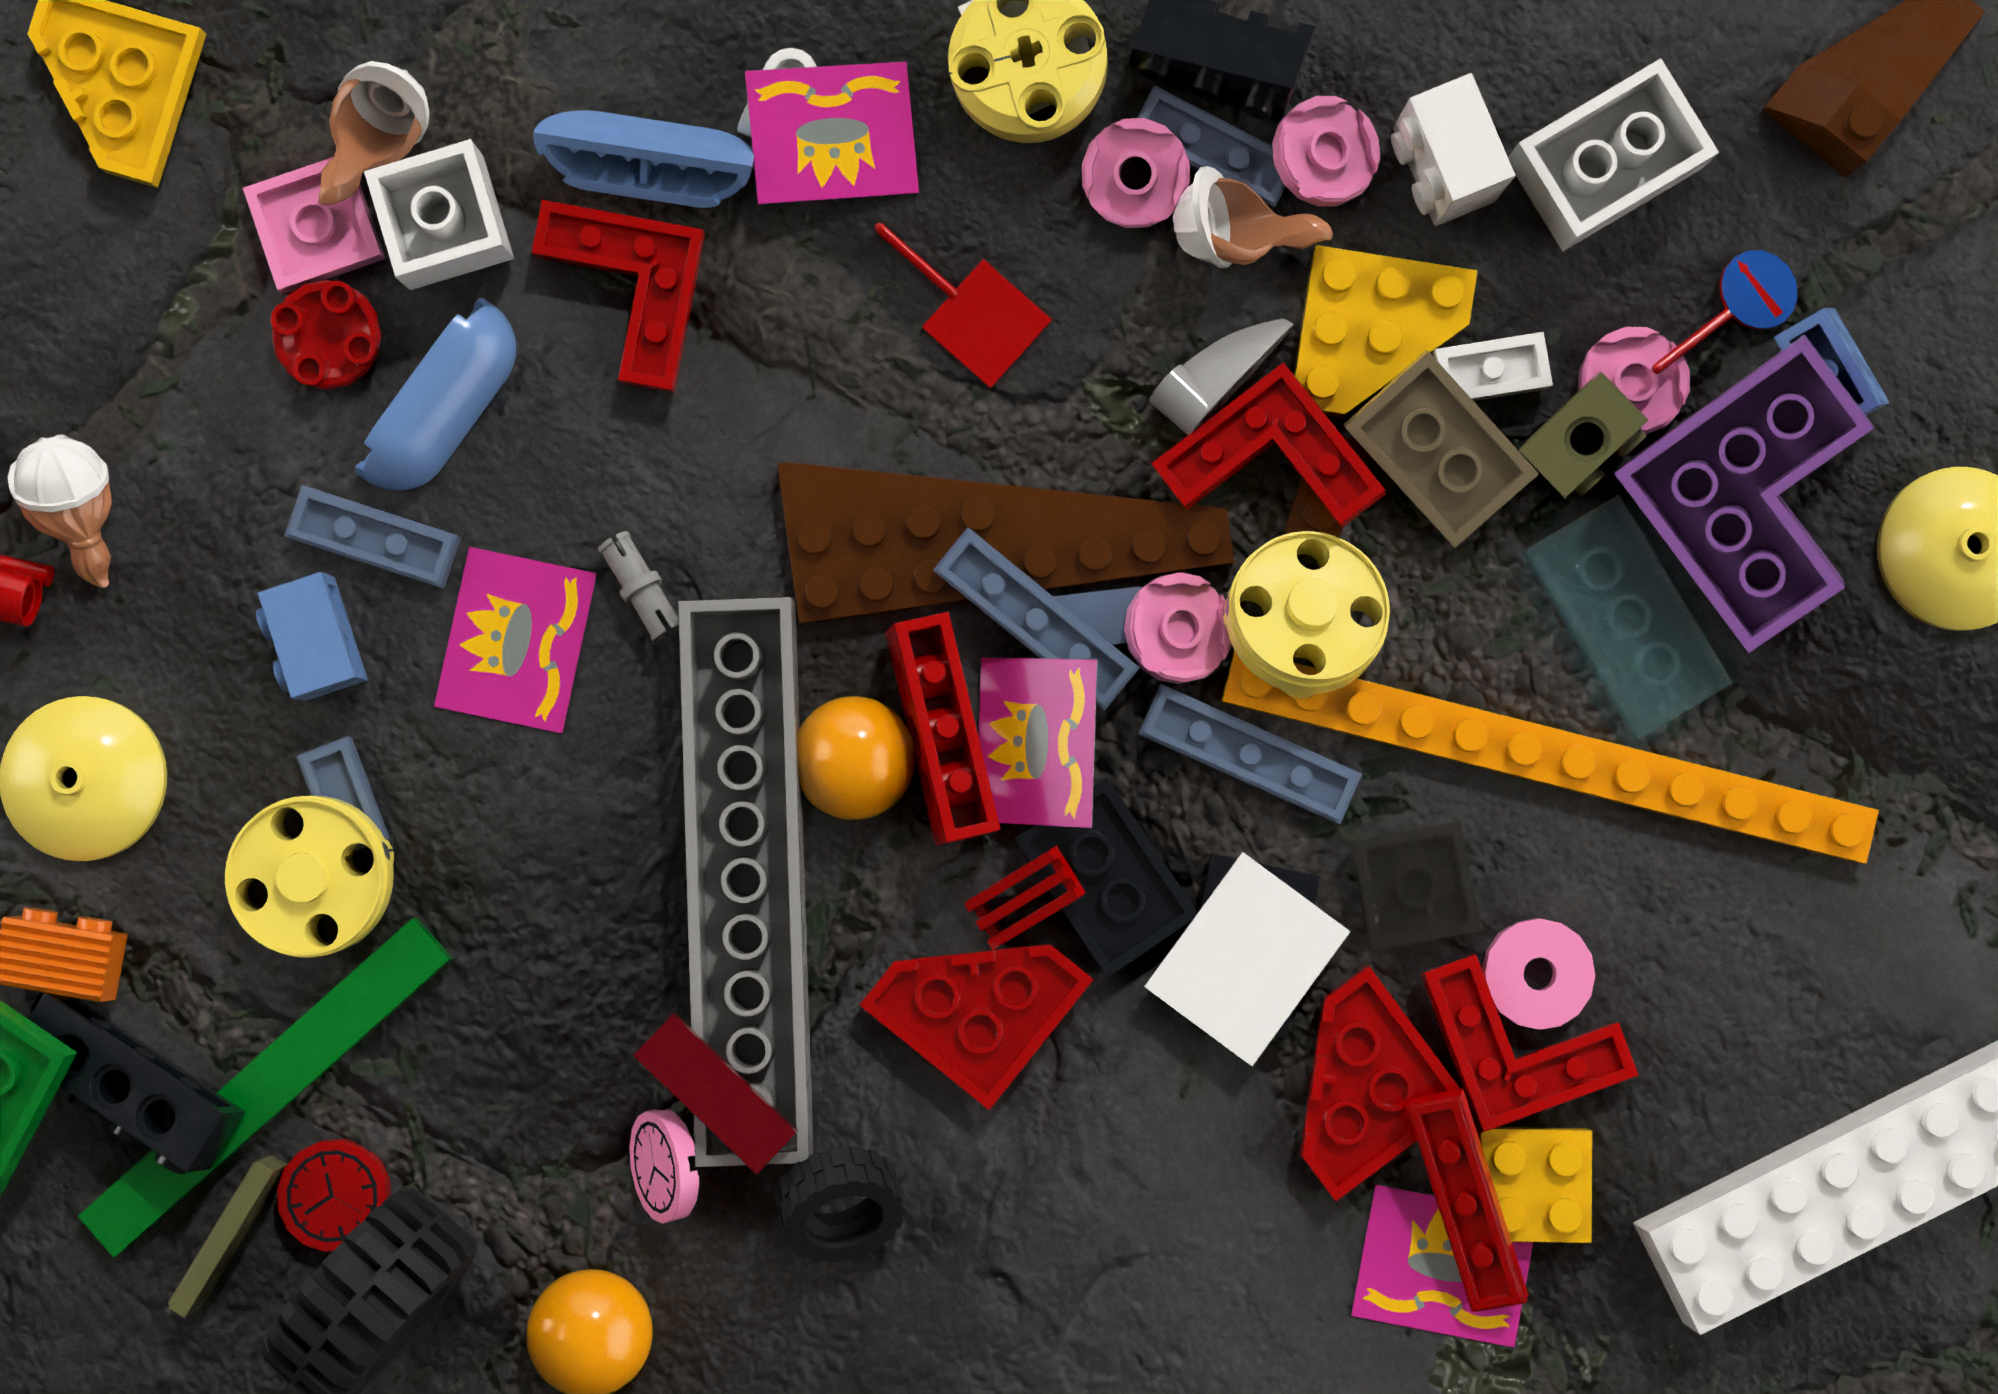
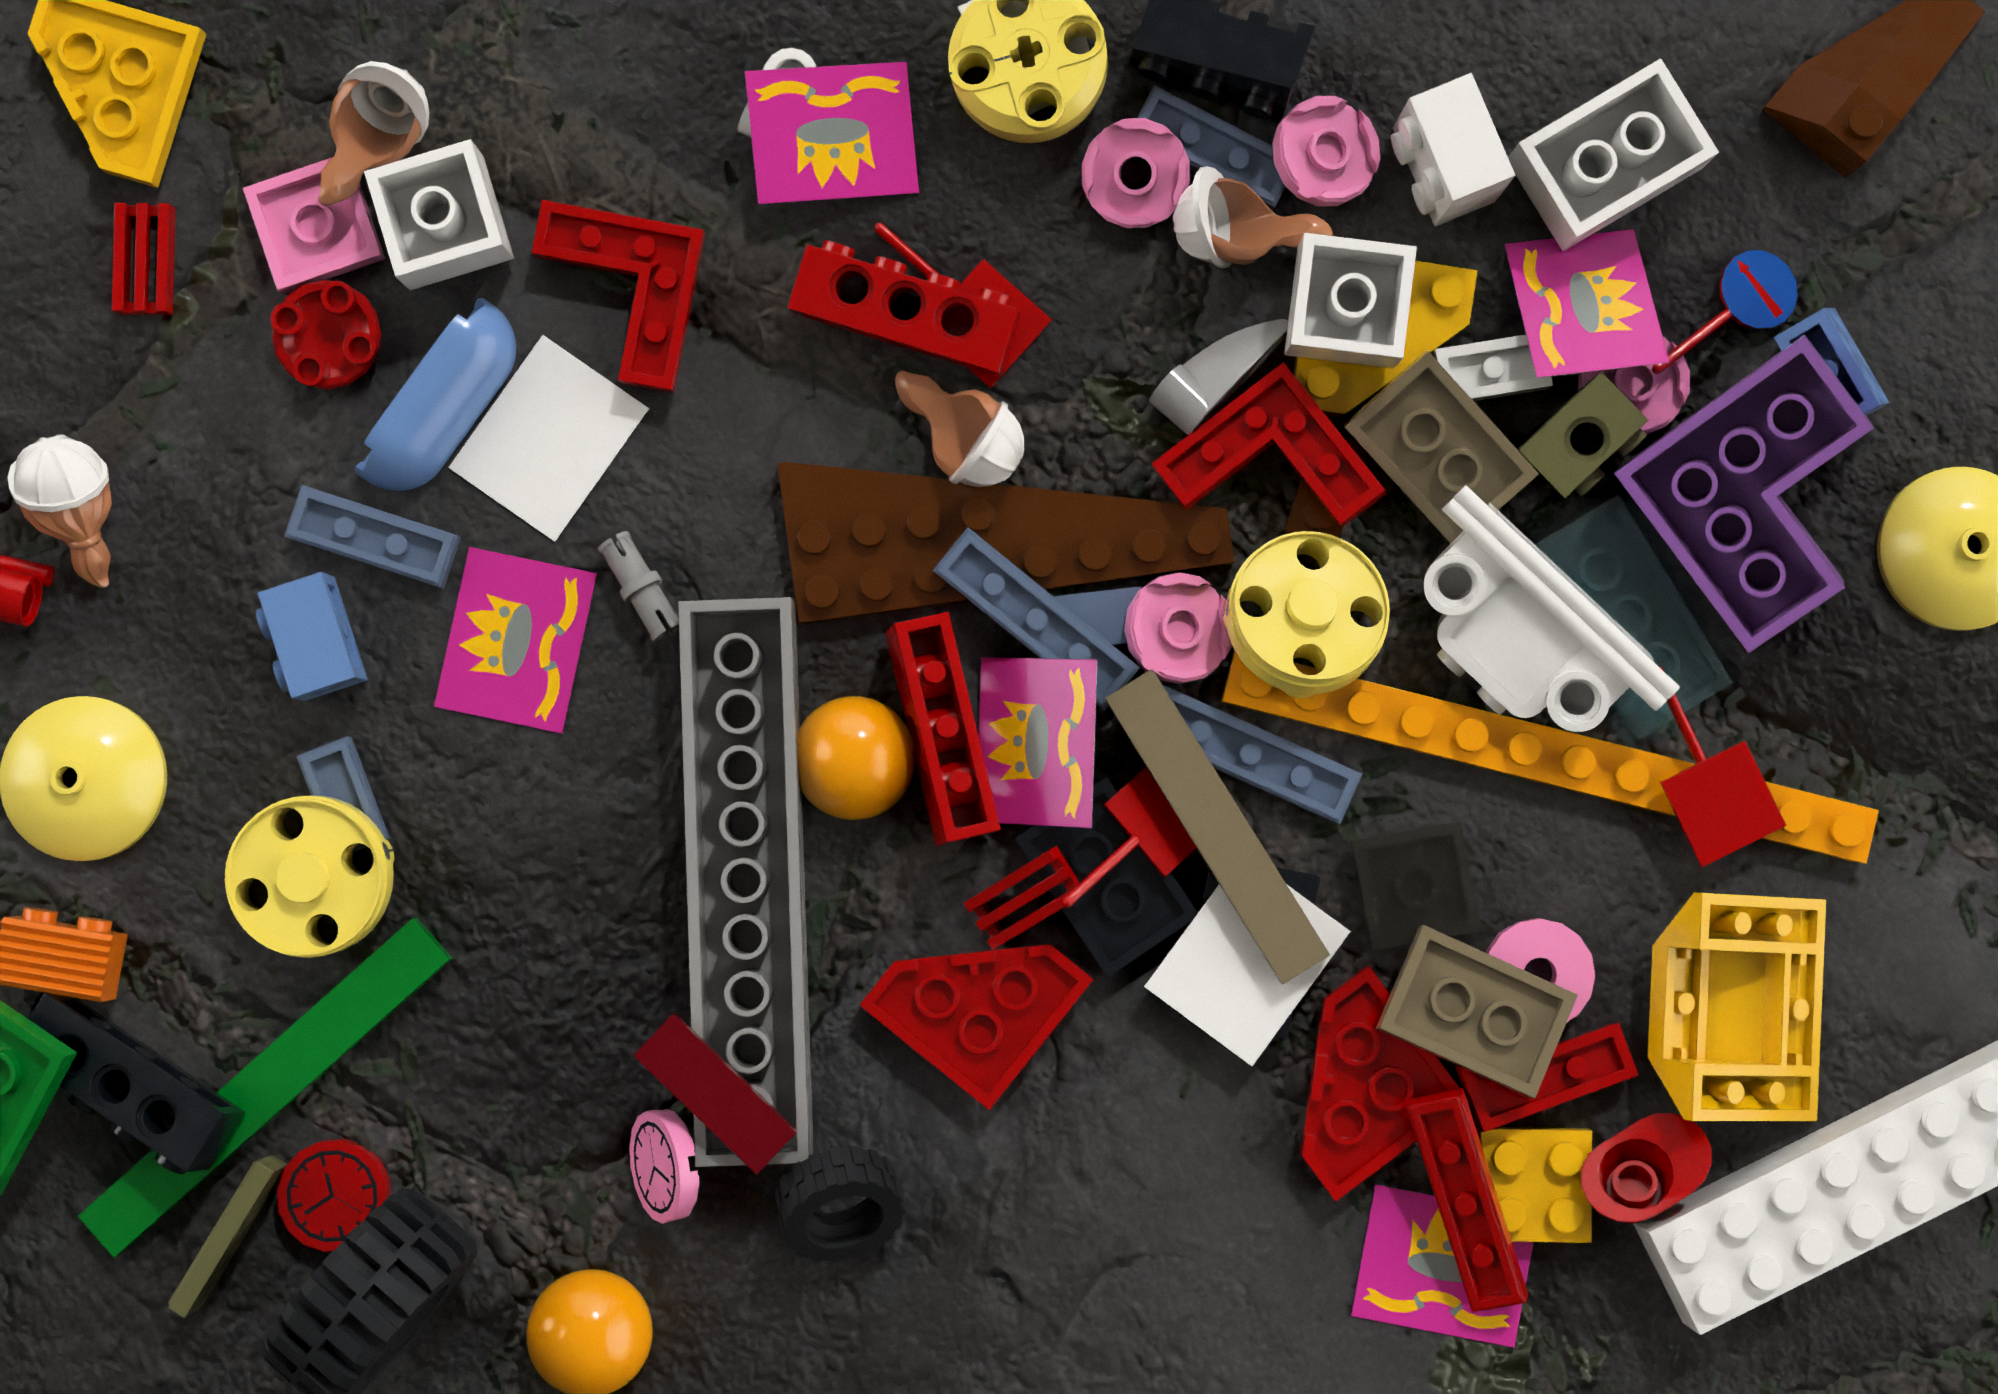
(122, 259): none -> red tile
(548, 438): none -> white sticker
(644, 157): medium blue brick -> none
(818, 298): none -> red brick
(970, 431): none -> nougat piece
(1151, 826): none -> red piece
(1217, 827): none -> dark tan tile
(1350, 300): none -> white brick
(1477, 1011): none -> dark tan plate
(1530, 627): none -> white brick
(1586, 304): none -> dark pink sticker
(1646, 1168): none -> red piece
(1720, 798): none -> red piece
(1739, 1007): none -> yellow slope

